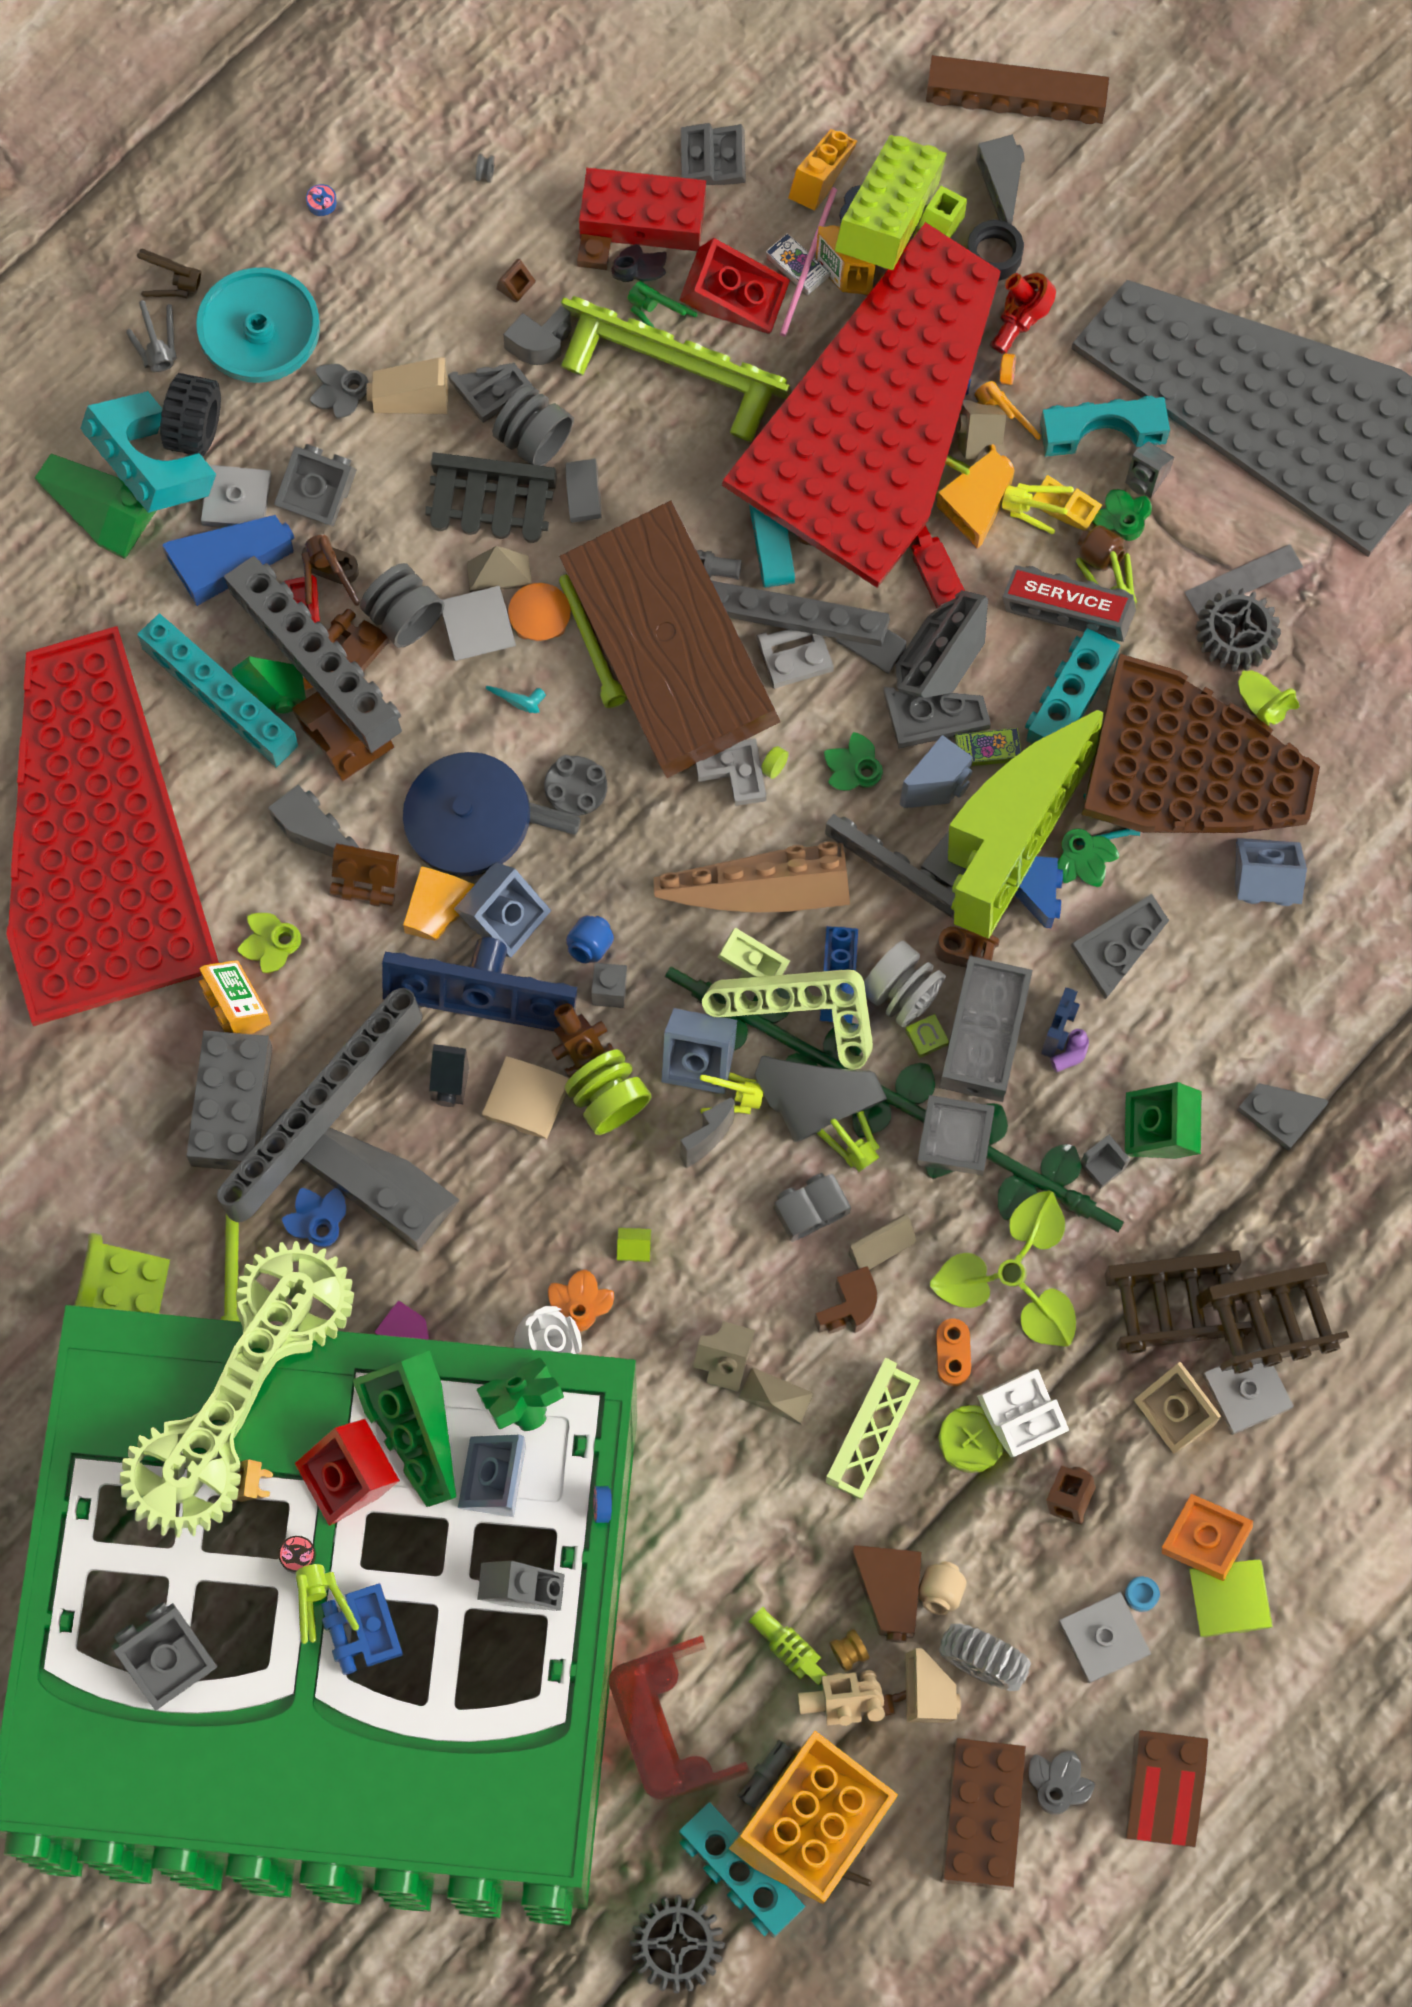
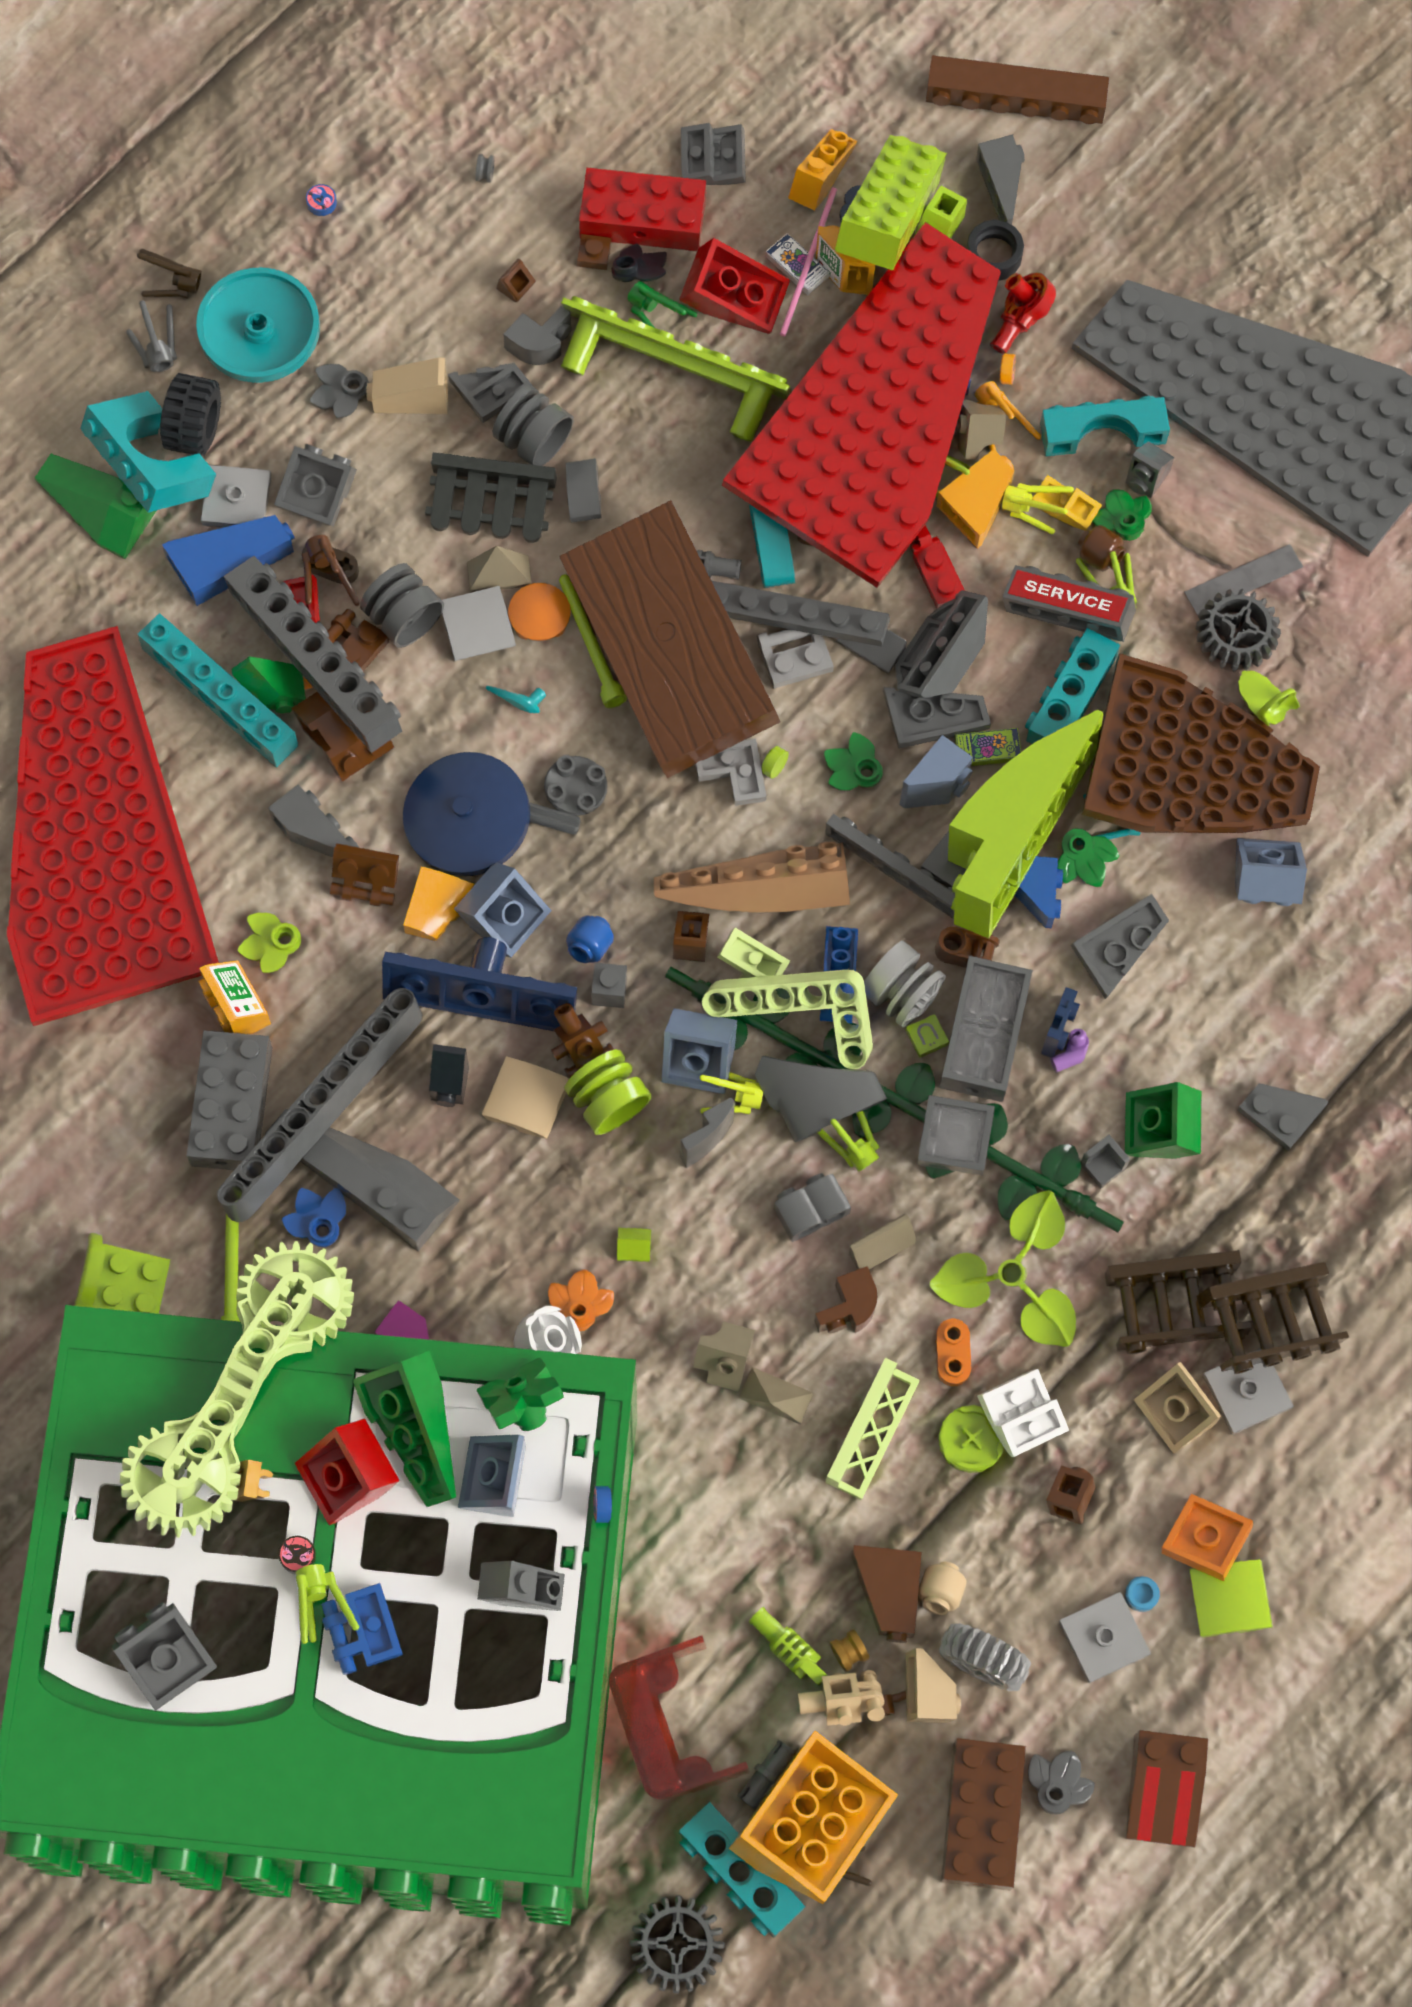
(690, 936): none -> reddish brown slope

